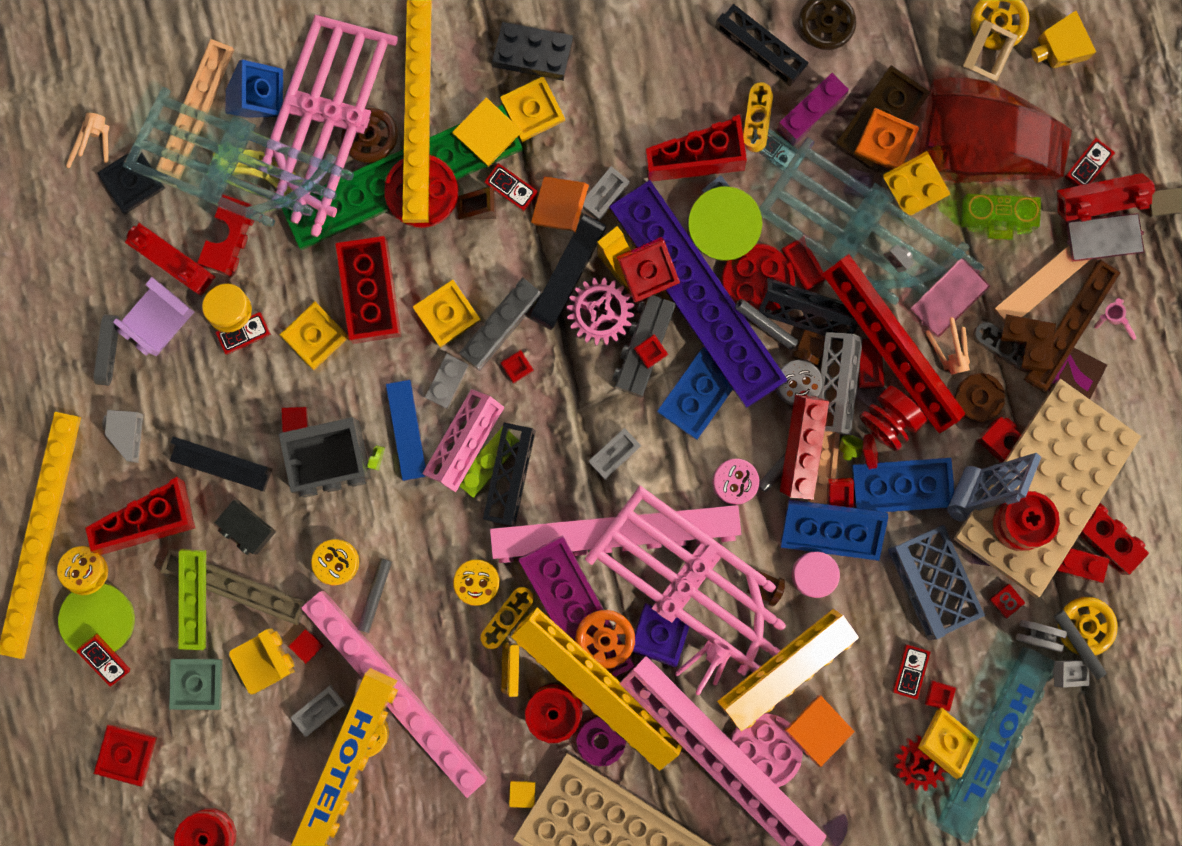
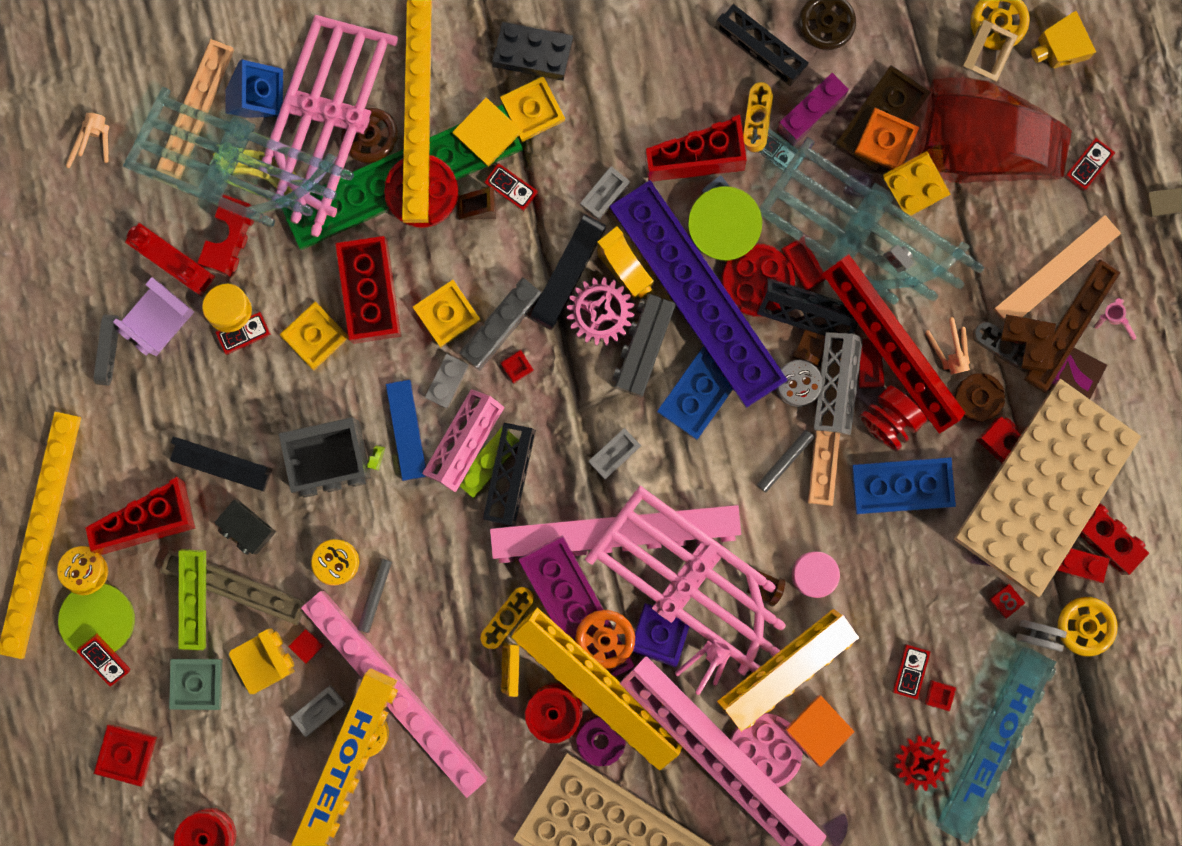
(124, 432): light grey slope -> none
(129, 187): black tile -> none
(294, 418): red tile -> none
(476, 582): yellow head -> none
(522, 794): yellow tile -> none
(559, 203): orange tile -> none
(648, 269): red tile -> none
(651, 351): red tile -> none
(735, 481): bright pink head -> none
(766, 324): dark grey piece -> none
(804, 447): brick -> none
(834, 530): blue plate -> none
(840, 492): red tile -> none
(851, 447): lime tile -> none
(870, 451): red tile -> none
(920, 596): sand blue fence -> none
(948, 743): yellow tile -> none
(950, 297): clear pink piece -> none
(975, 483): sand blue piece -> none
(1011, 212): clear neon green piece -> none
(1027, 522): red wheel -> none
(1070, 673): light grey plate -> none
(1080, 644): dark grey piece -> none
(1105, 197): red brick -> none
(1105, 237): flat silver piece -> none

